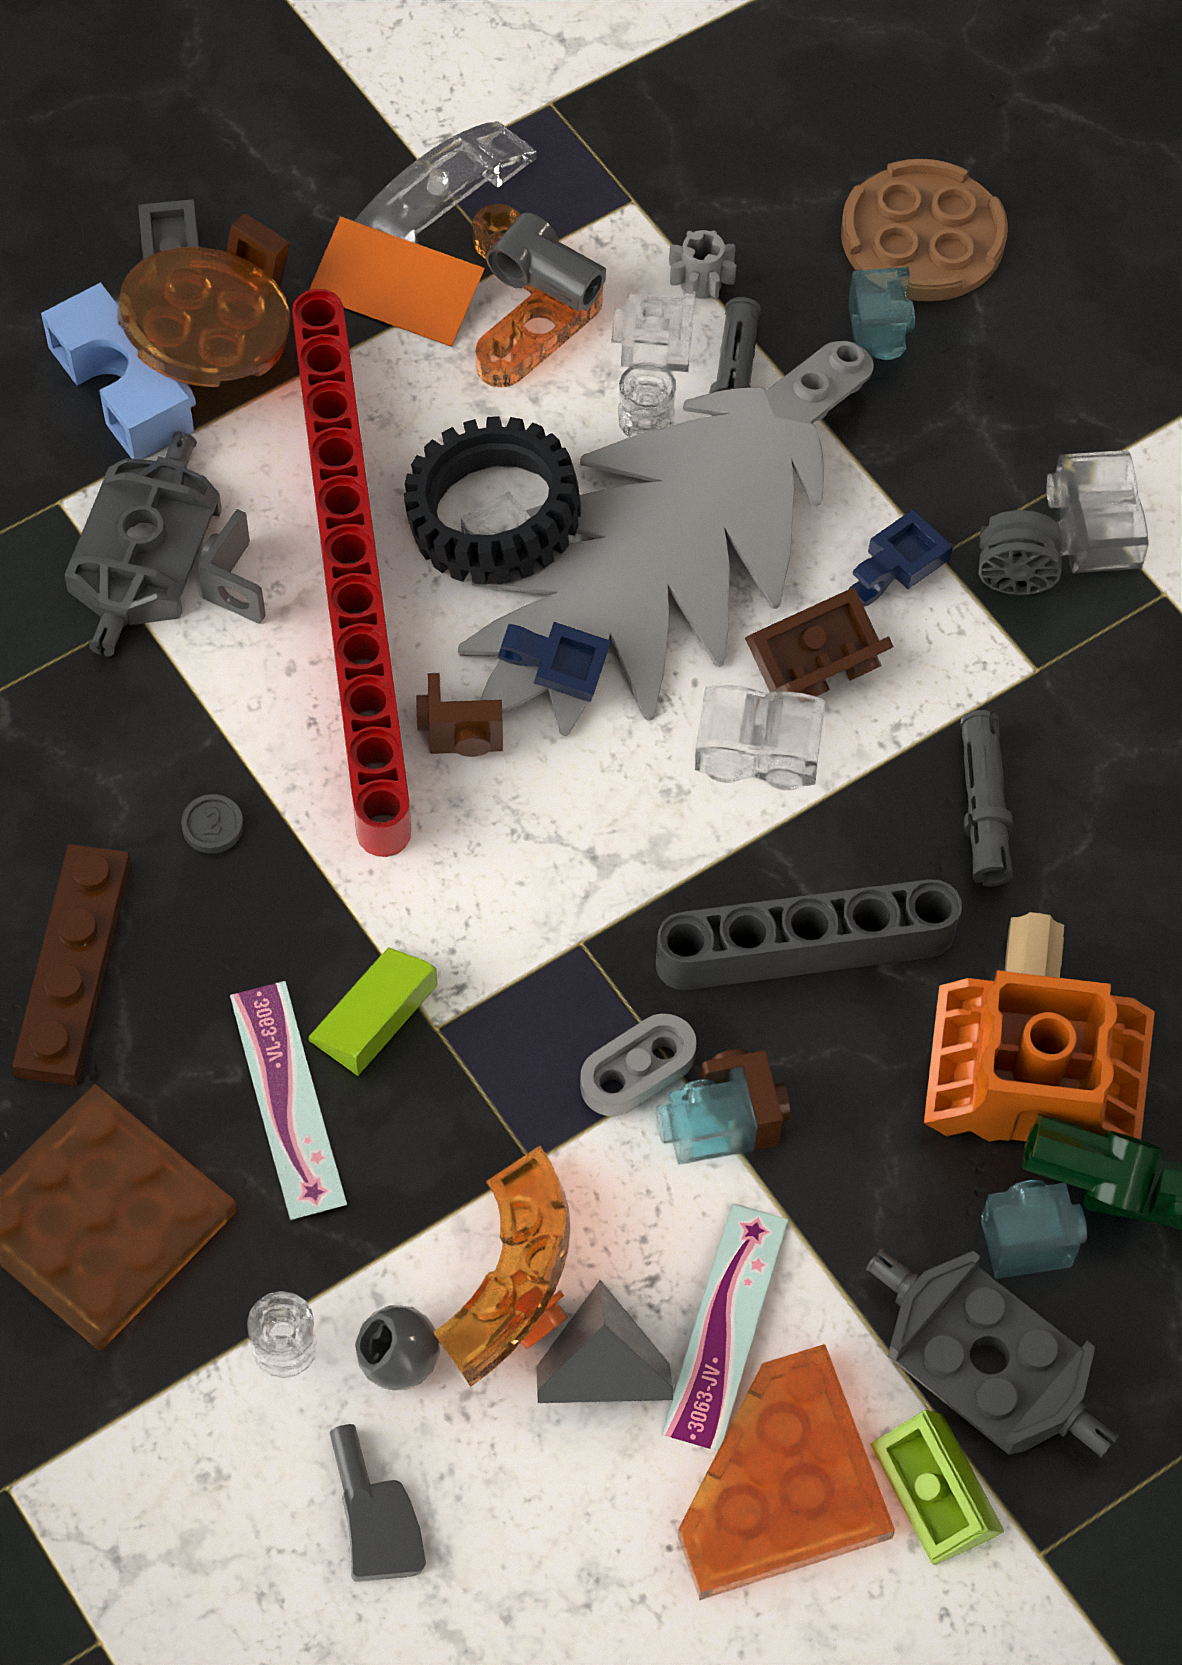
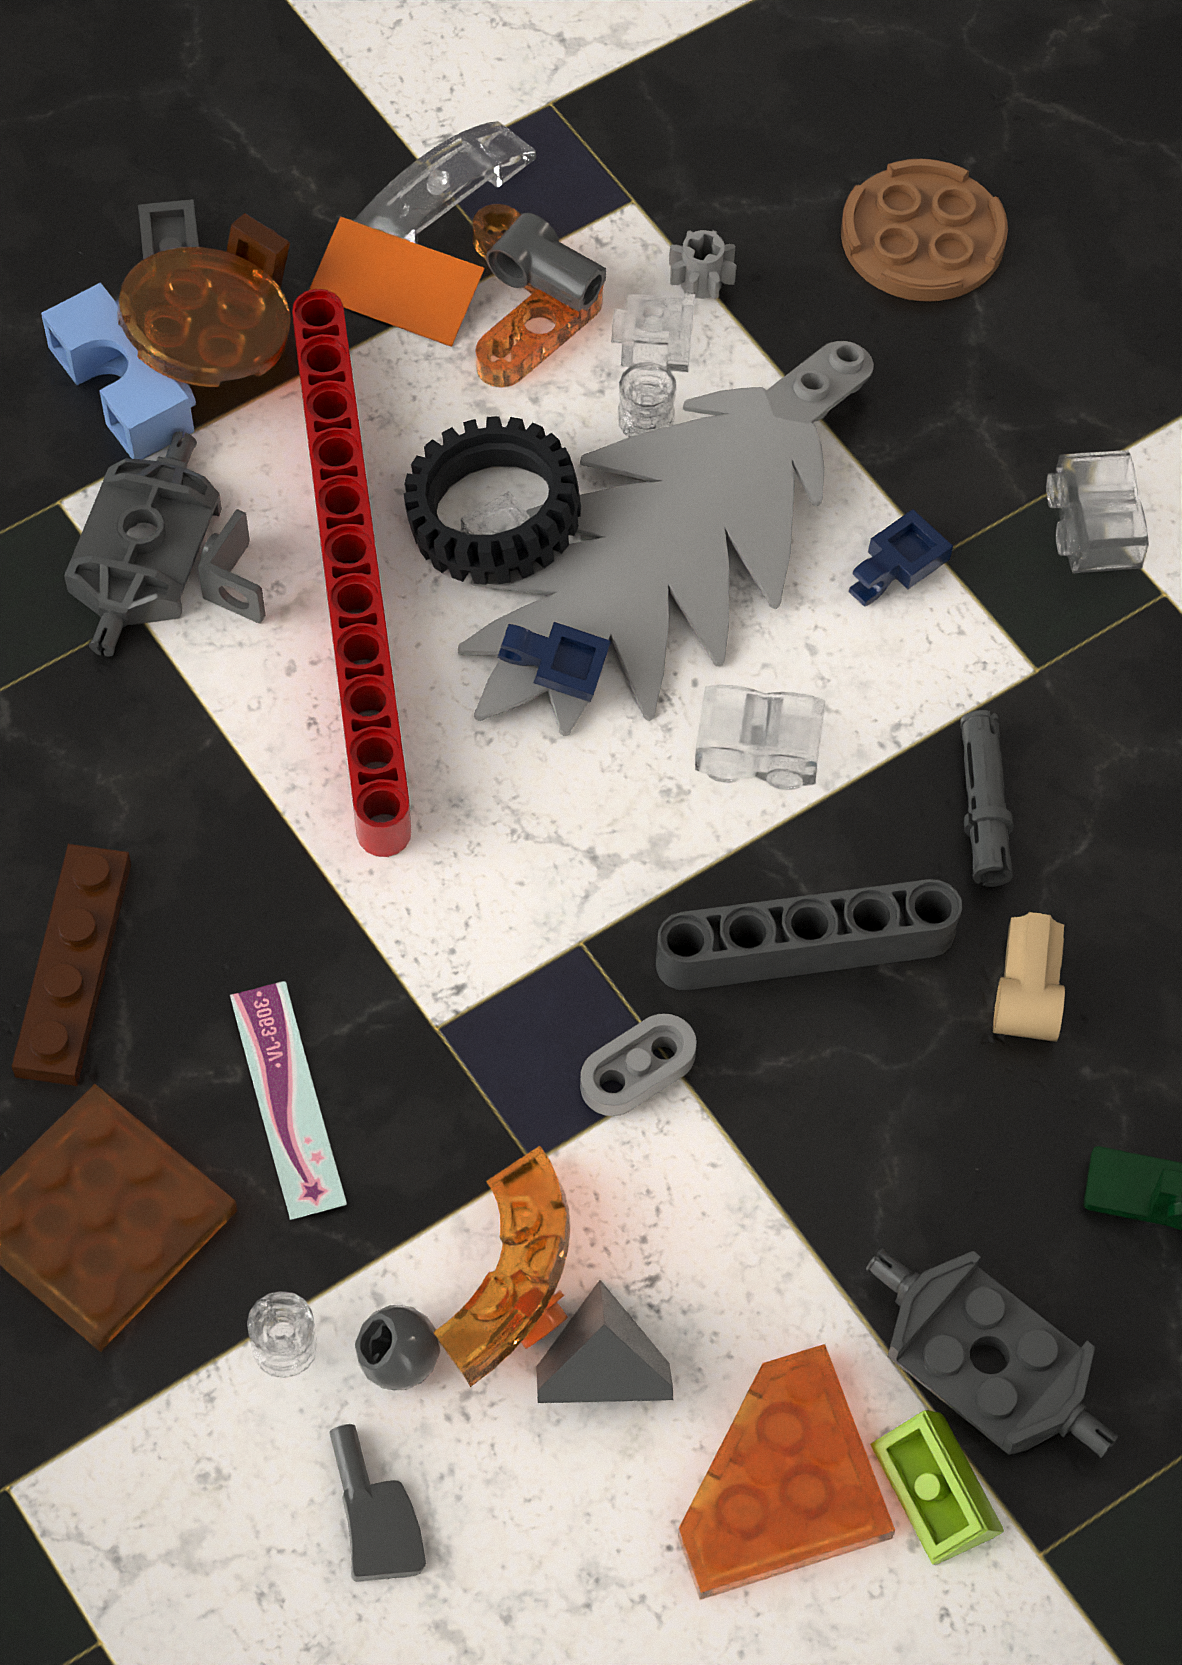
(212, 823): dark grey piece -> none
(375, 1009): lime slope -> none
(459, 726): reddish brown bracket -> none
(708, 1119): clear light blue brick -> none
(725, 1327): sticker -> none
(739, 326): dark grey pin -> none
(768, 1099): reddish brown bracket -> none
(818, 644): reddish brown bracket -> none
(881, 311): clear light blue brick -> none
(1022, 549): dark grey wheel -> none
(1032, 1229): clear light blue brick -> none
(1034, 1050): orange slope -> none
(1108, 1166): dark green piece -> none

